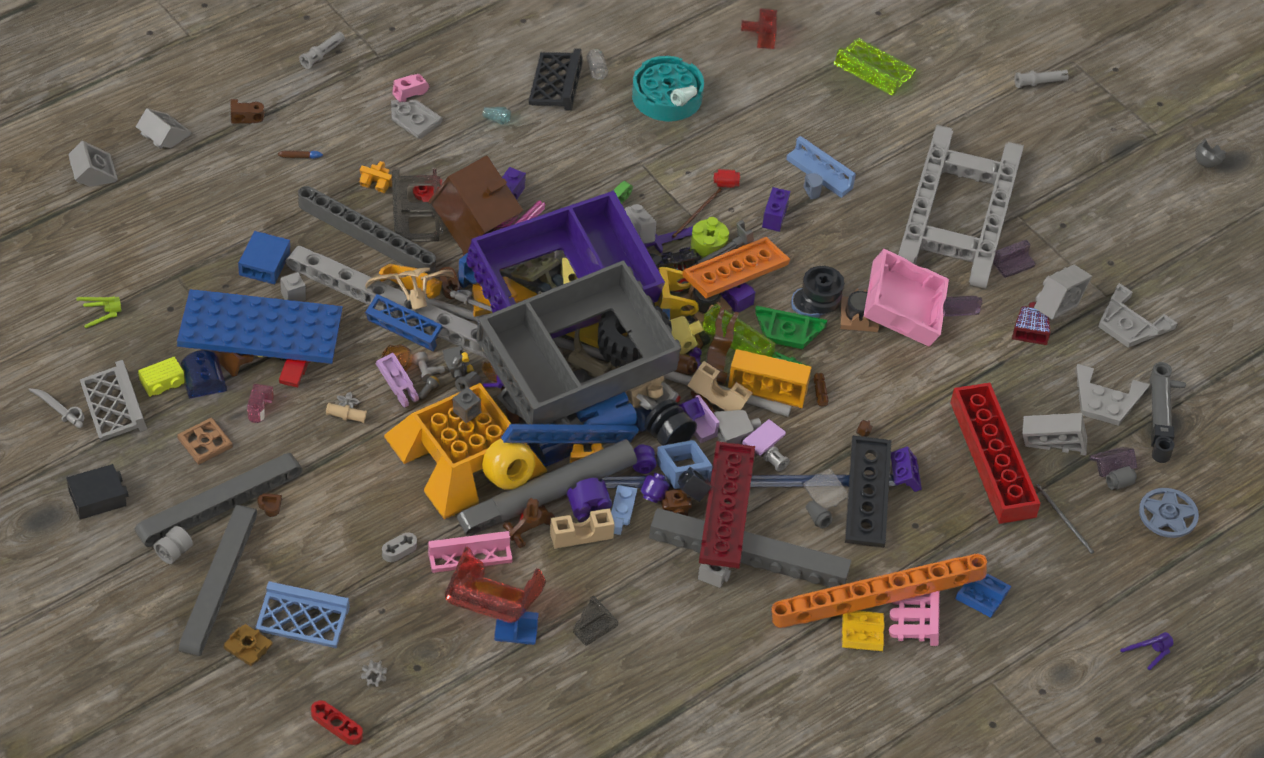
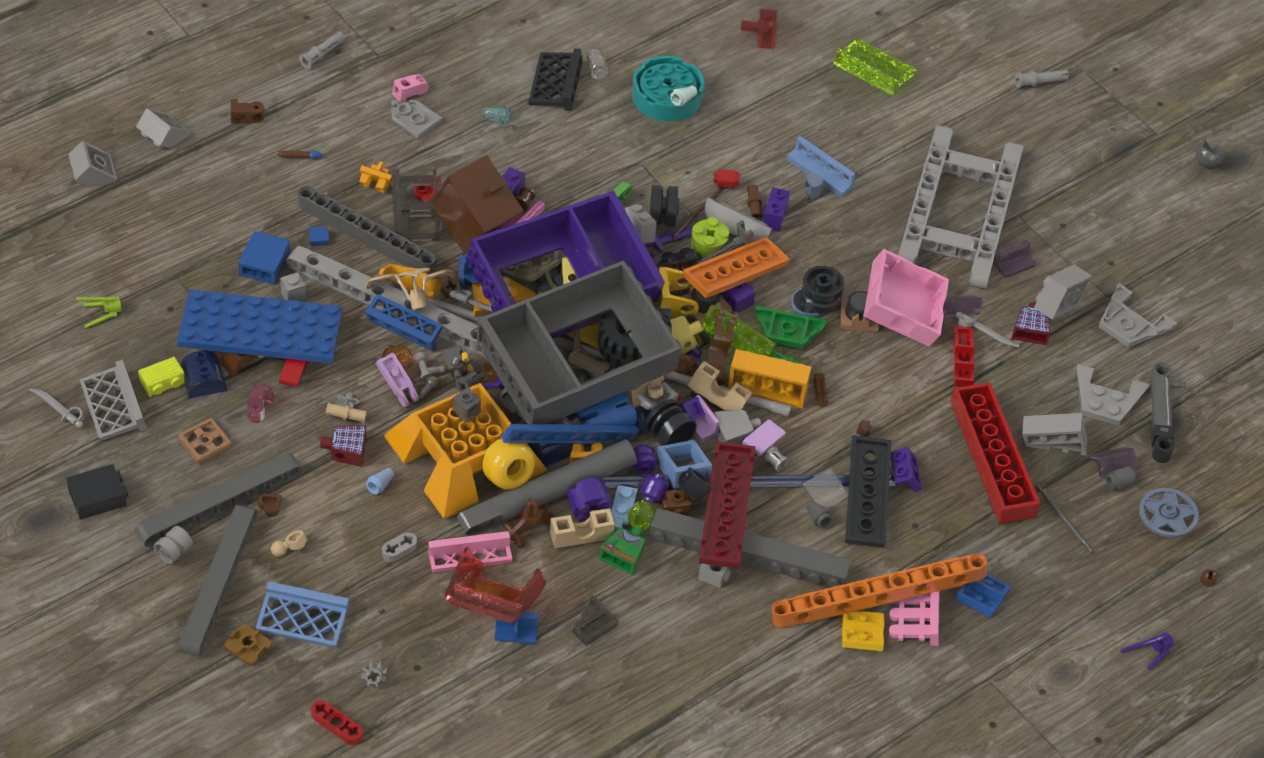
(294, 541): none -> tan plate
(319, 236): none -> blue tile
(347, 444): none -> dark red torso
(379, 481): none -> light blue cone
(525, 196): none -> reddish brown bush
(624, 549): none -> green torso
(641, 514): none -> clear neon green head
(664, 205): none -> black wheel
(730, 216): none -> light grey brick
(754, 202): none -> reddish brown pin
(963, 356): none -> red slope
(966, 321): none -> light grey sword
(1204, 578): none -> reddish brown hinge

